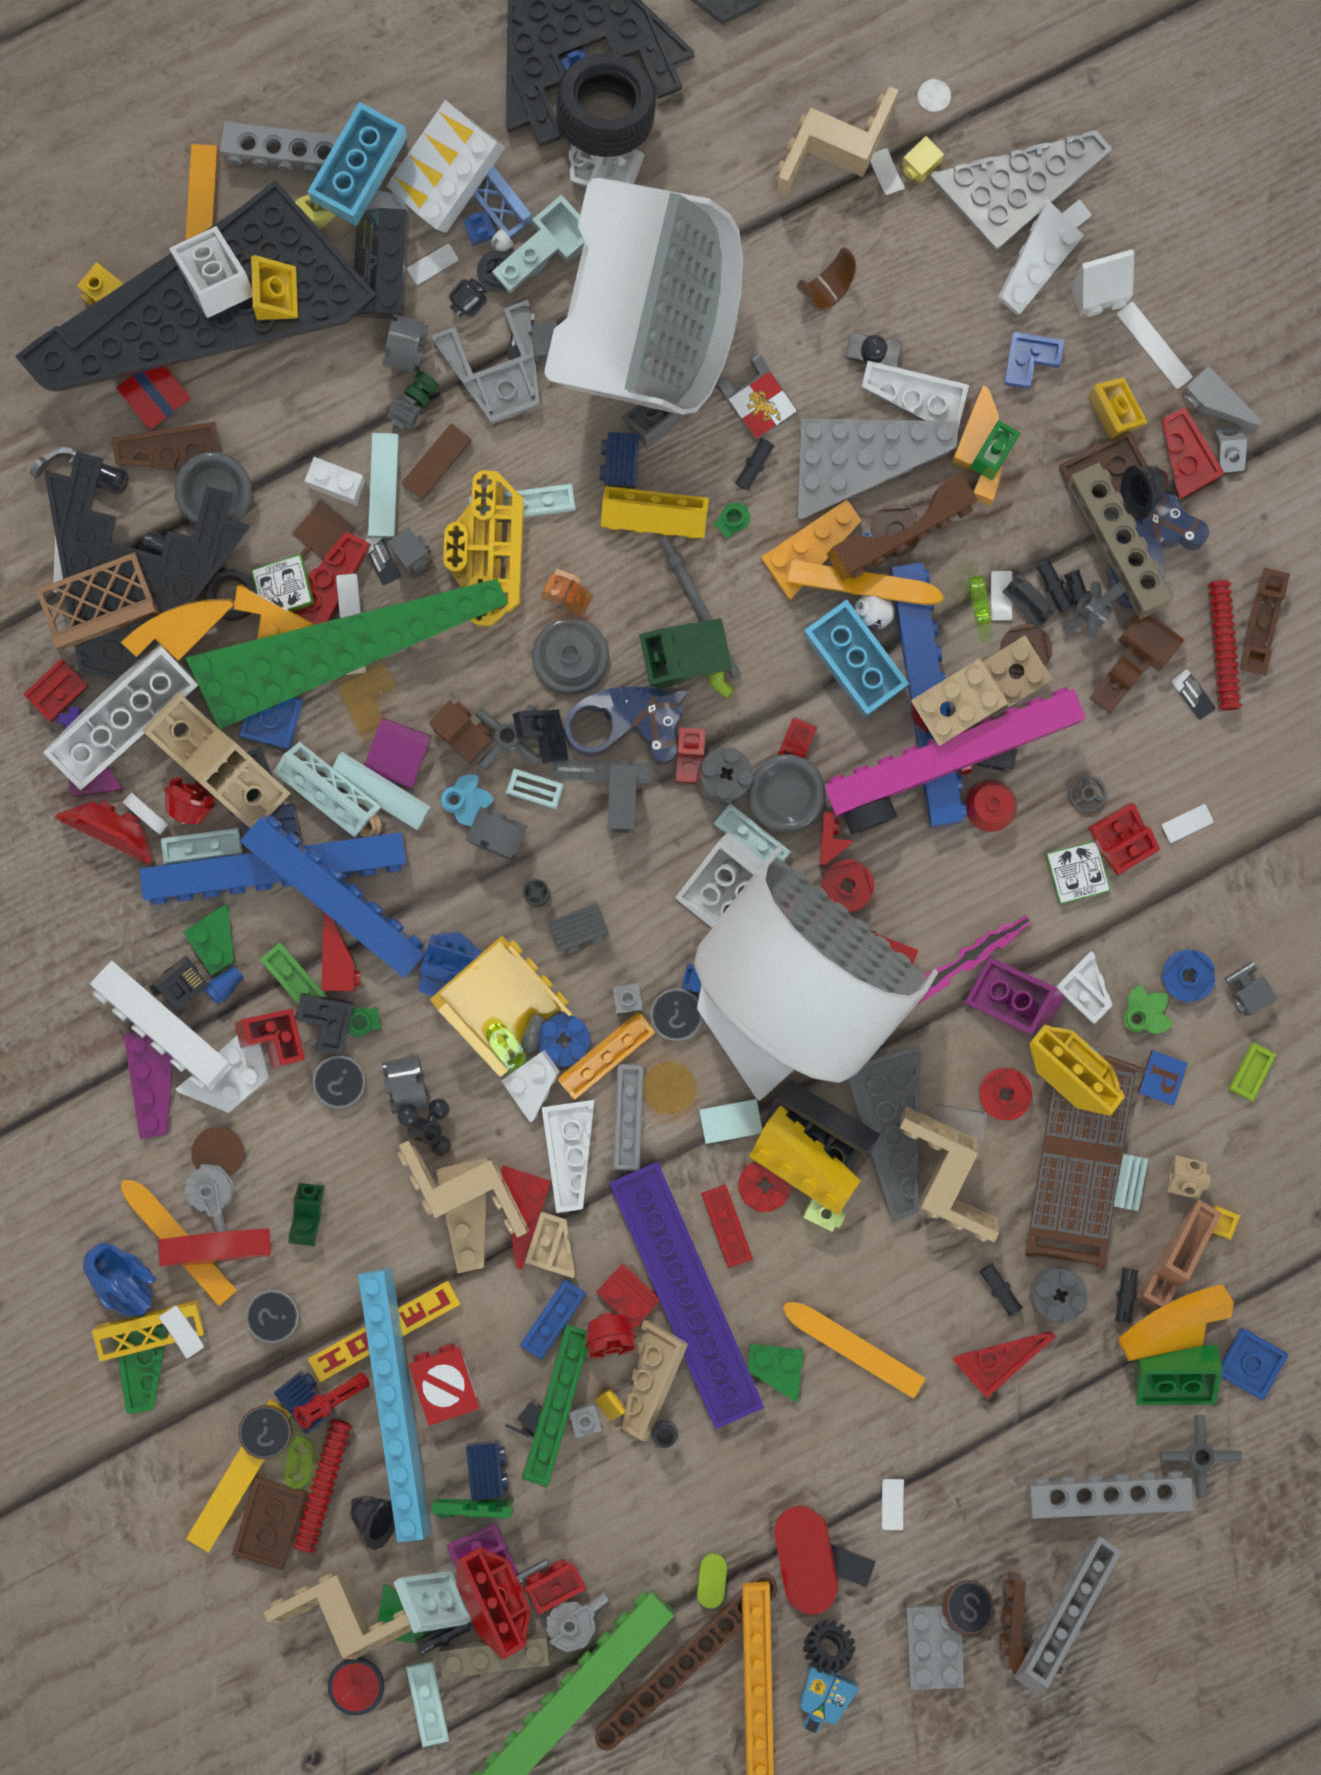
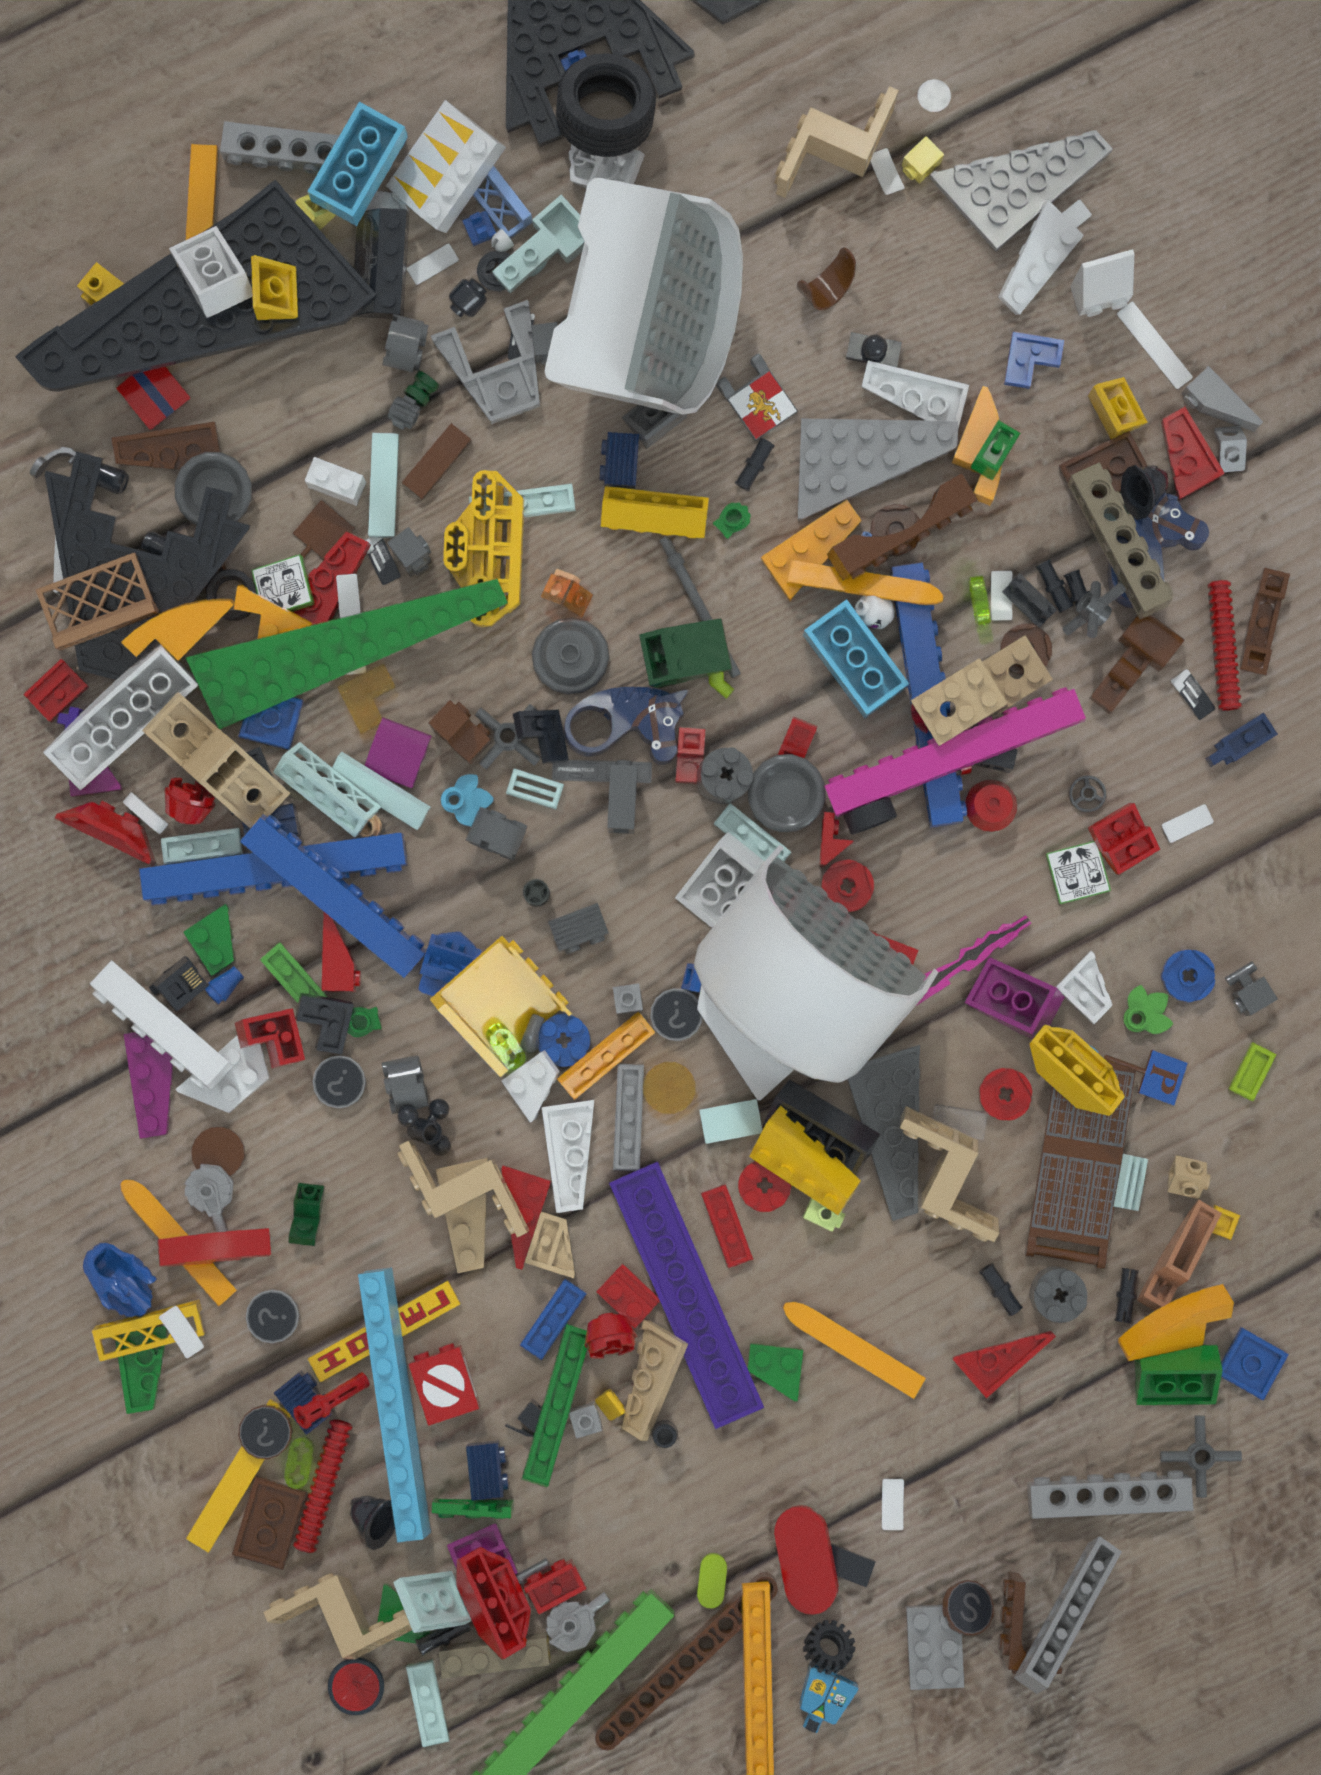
(1242, 741): none -> dark blue hinge

